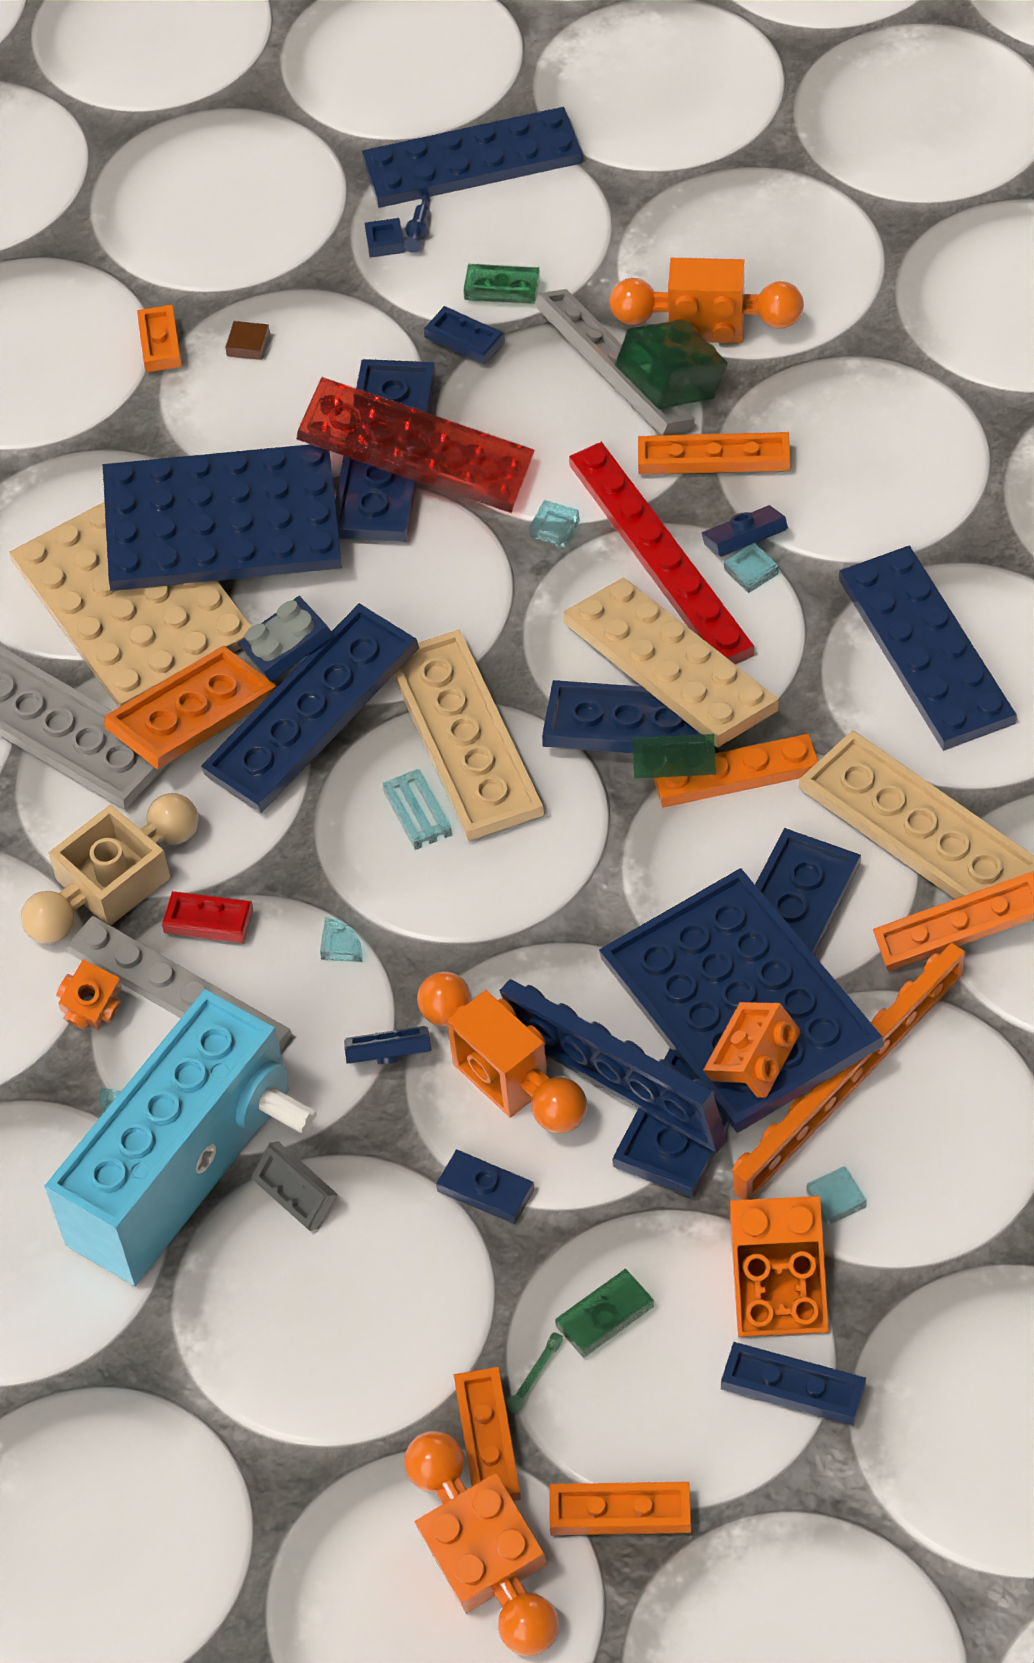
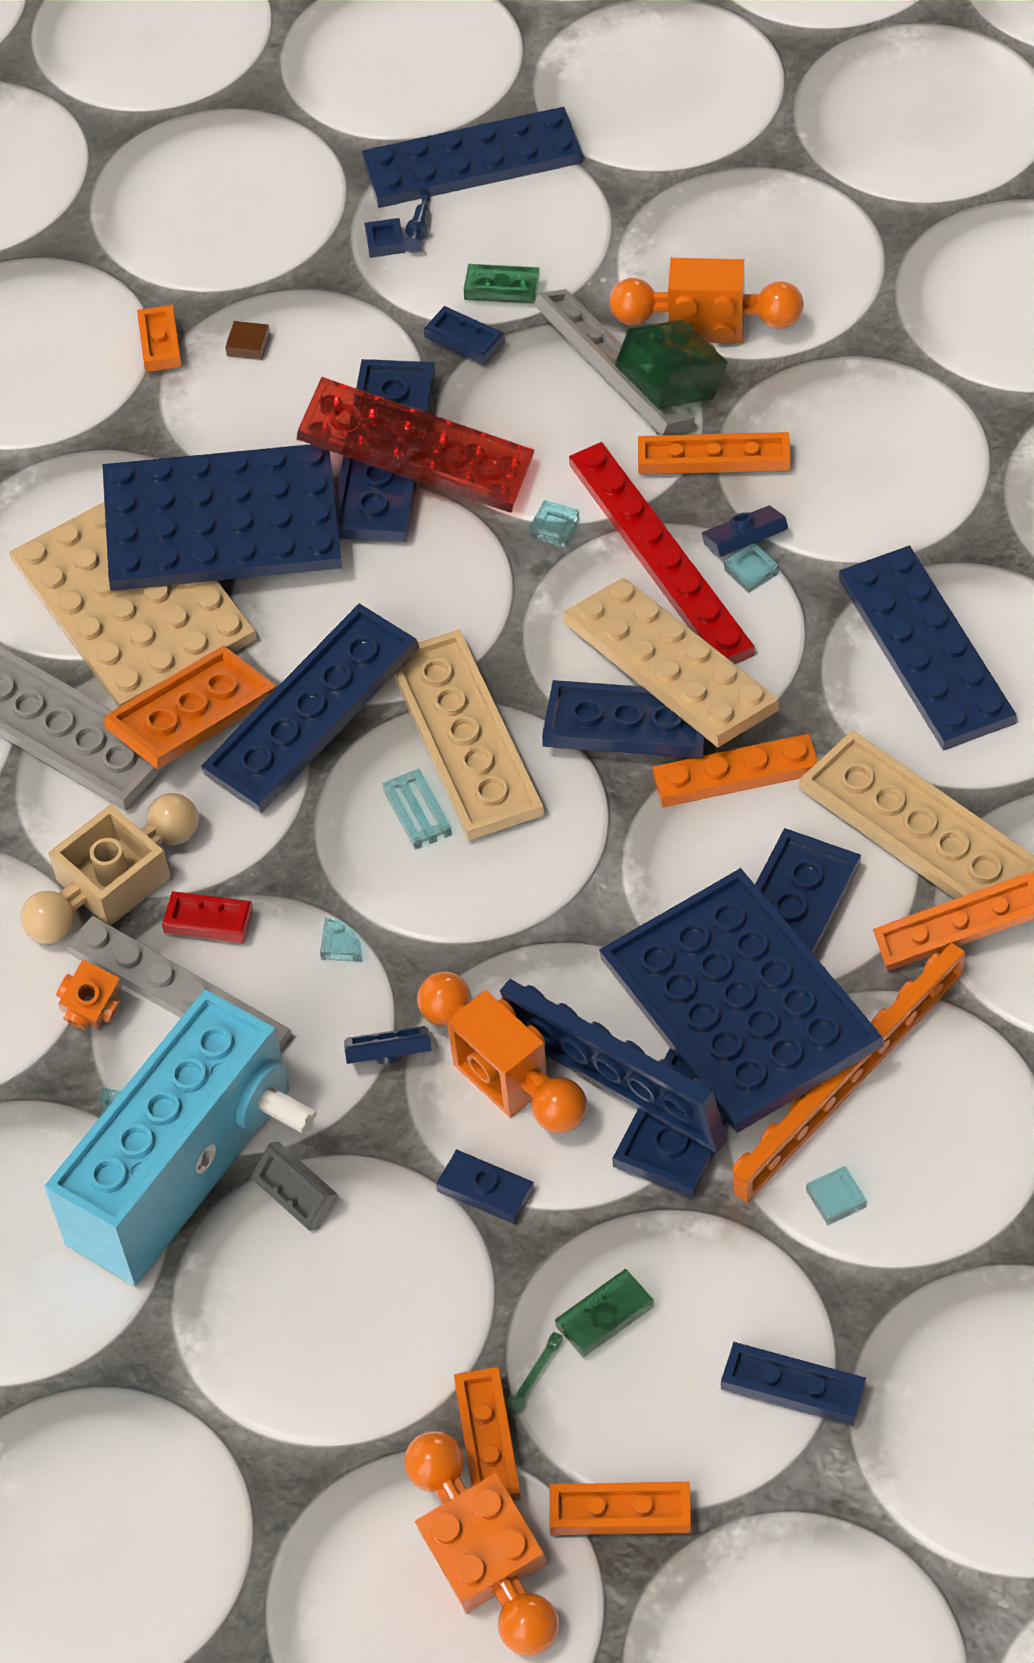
(285, 638): piece -> none
(674, 756): clear green plate -> none
(753, 1047): orange bracket -> none
(778, 1266): orange slope -> none

